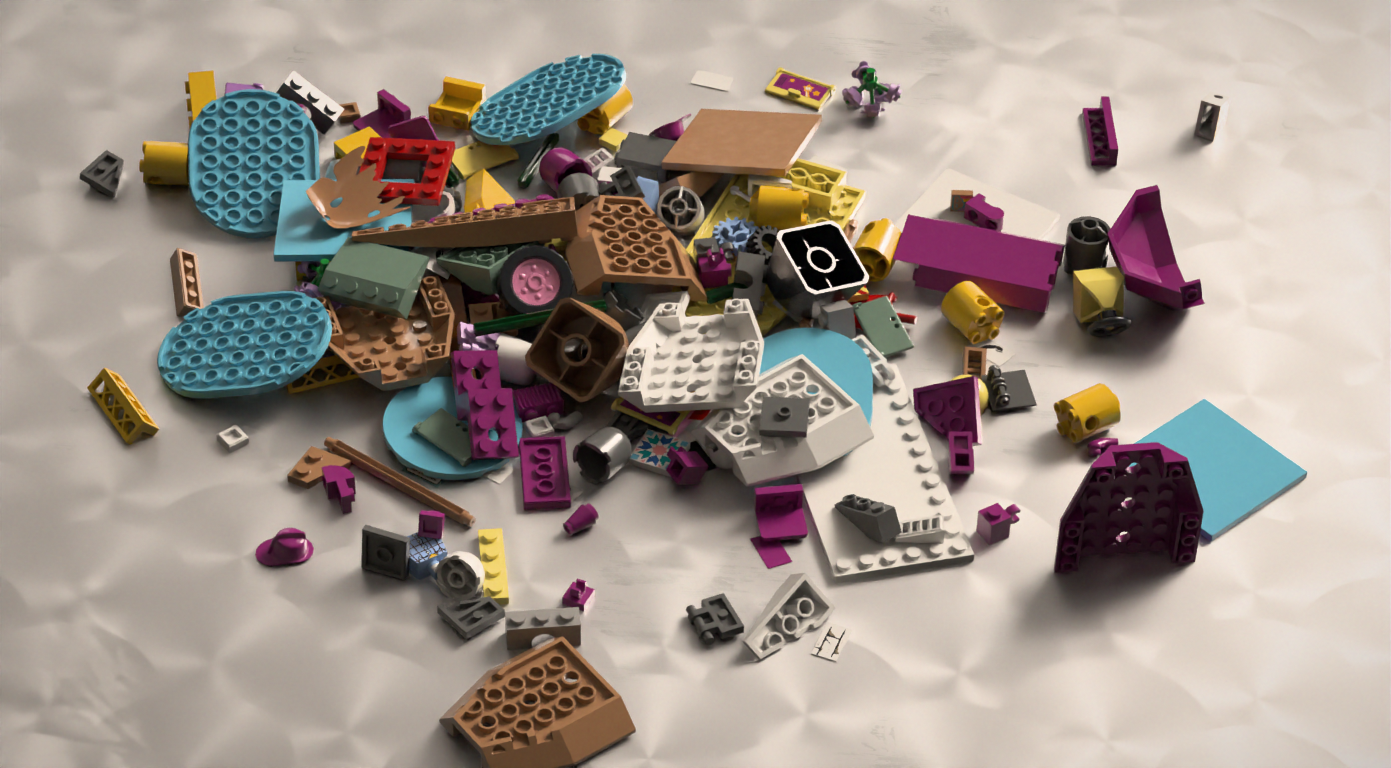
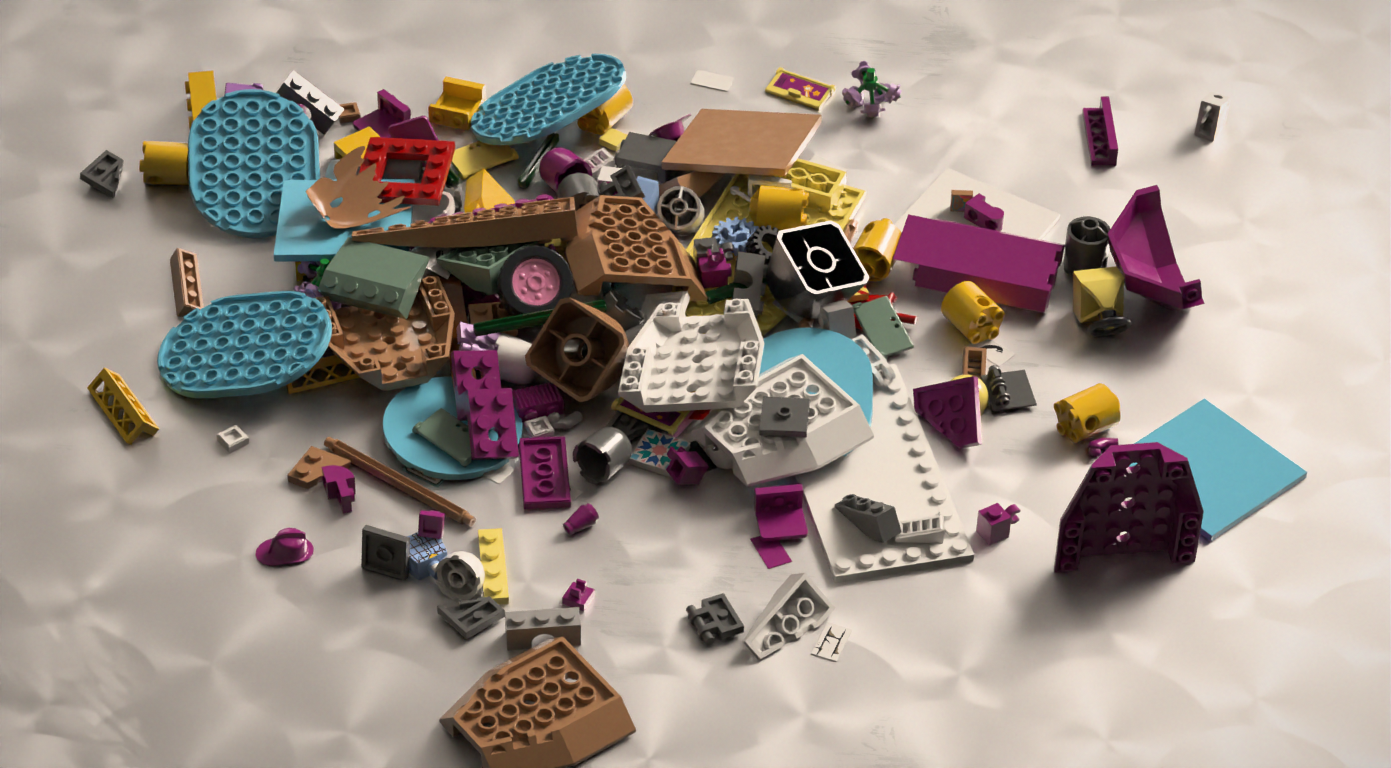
(960, 453): magenta brick -> none

